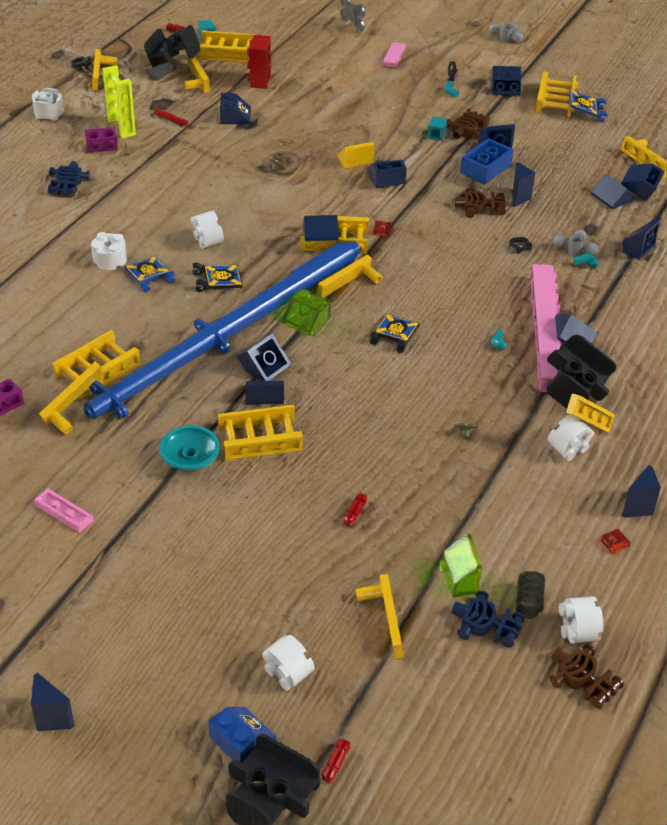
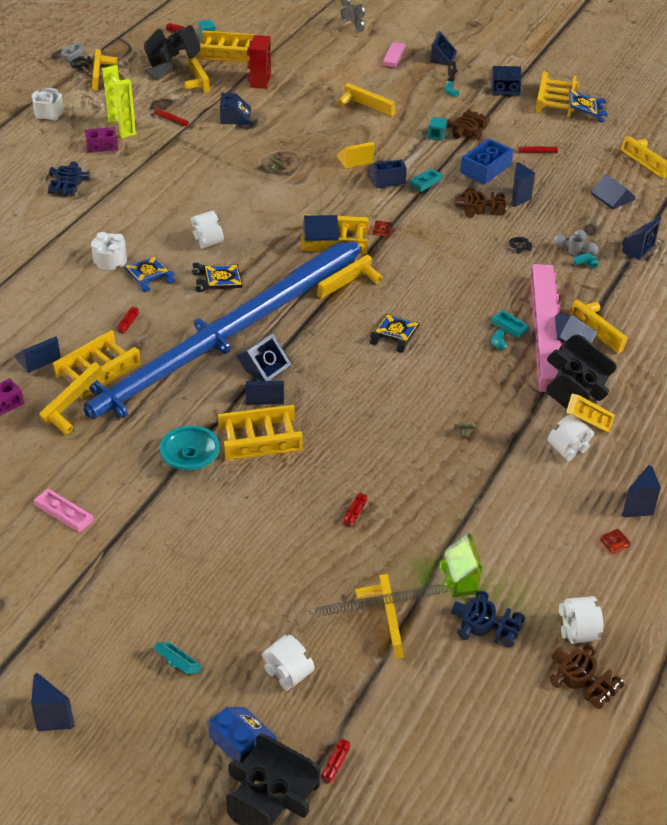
(39, 355): none -> dark blue slope
(72, 52): none -> light grey plate
(127, 320): none -> red axle
(177, 658): none -> teal plate
(307, 312): clear neon green slope -> none
(367, 98): none -> yellow piece
(406, 591): none -> dark grey piece
(425, 180): none -> teal plate
(442, 50): none -> dark blue slope
(502, 134): dark blue slope -> none
(507, 31): light grey piece -> none
(510, 324): none -> teal plate
(530, 594): clear smoke piece -> none
(537, 149): none -> red piece
(605, 331): none -> yellow piece
(642, 179): dark blue slope -> none

